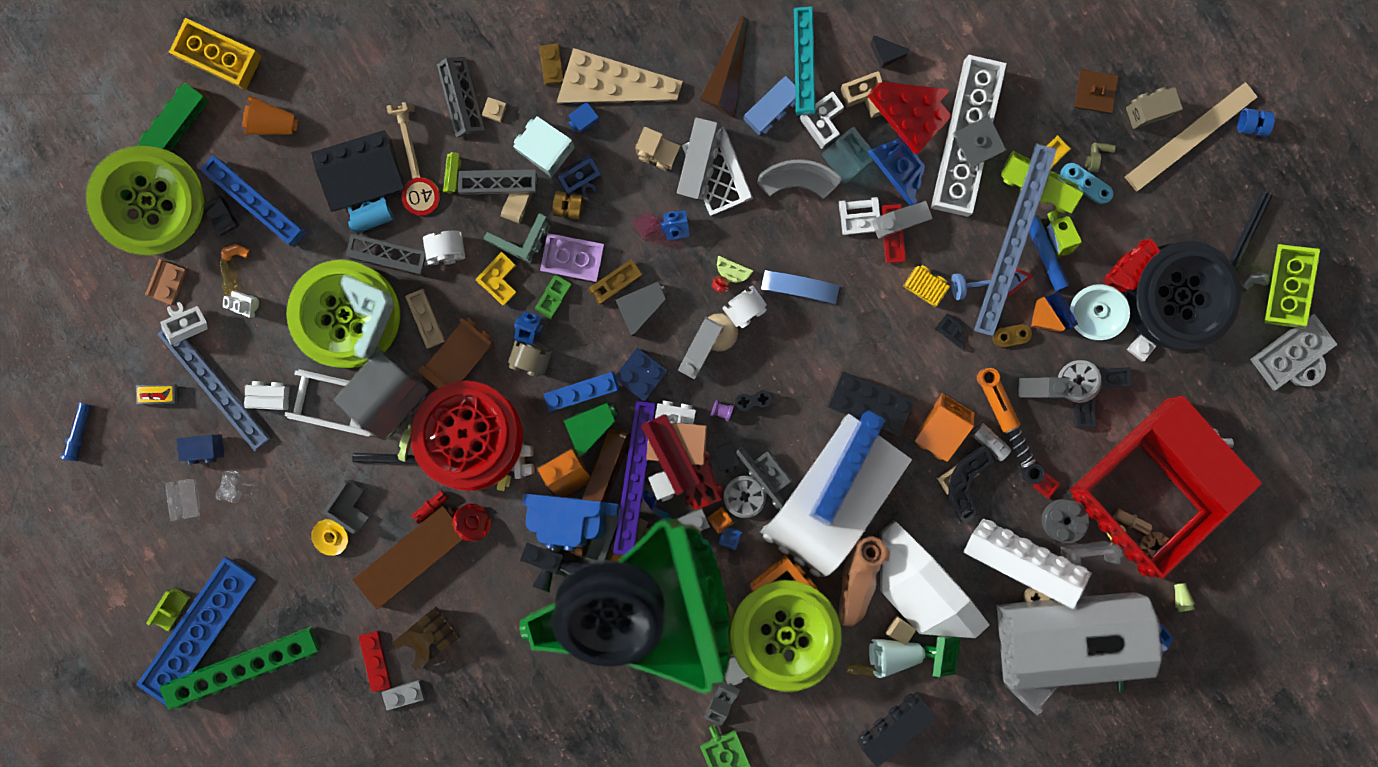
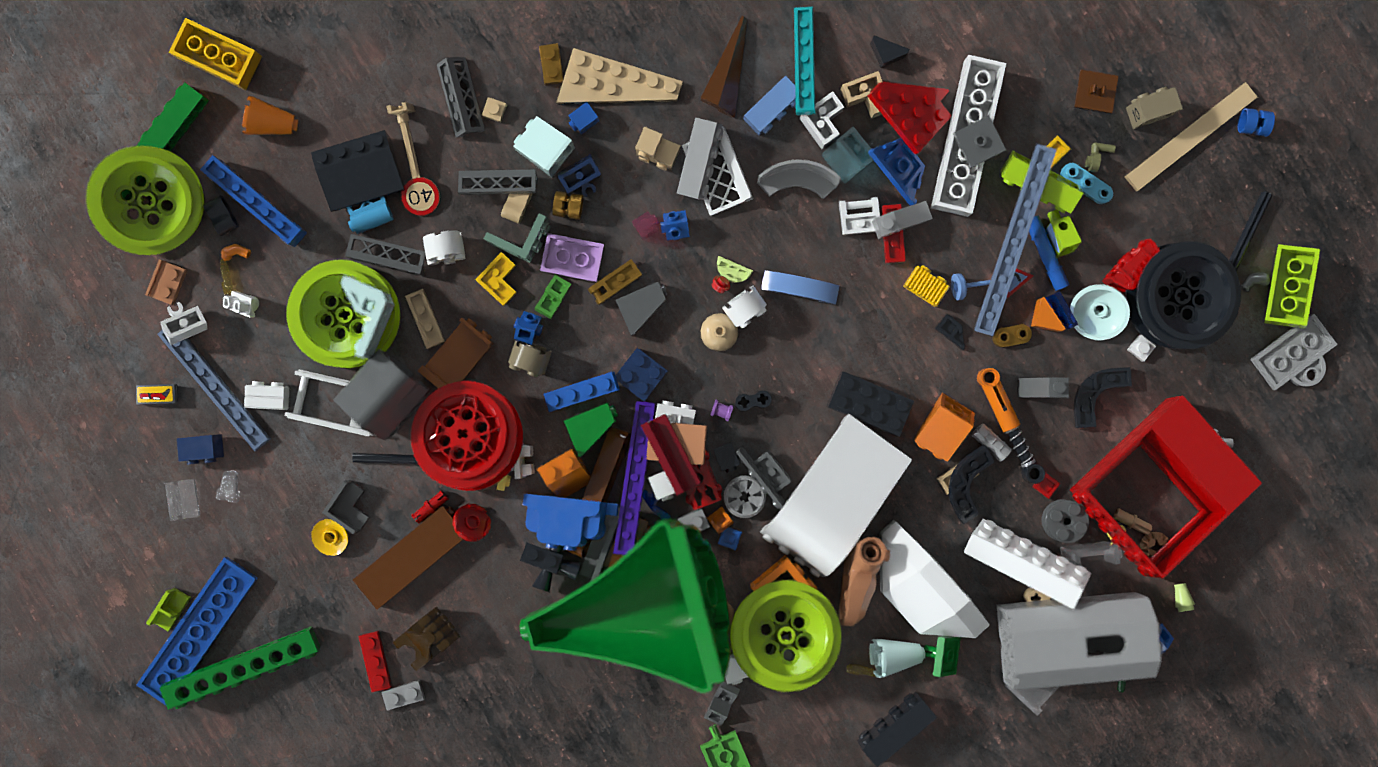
(74, 440): blue pin -> none
(405, 443): yellowish green tile -> none
(453, 164): lime plate -> none
(609, 613): black wheel -> none
(700, 347): light grey slope -> none
(847, 468): blue brick -> none
(900, 630): tan slope -> none
(1086, 371): light grey wheel -> none

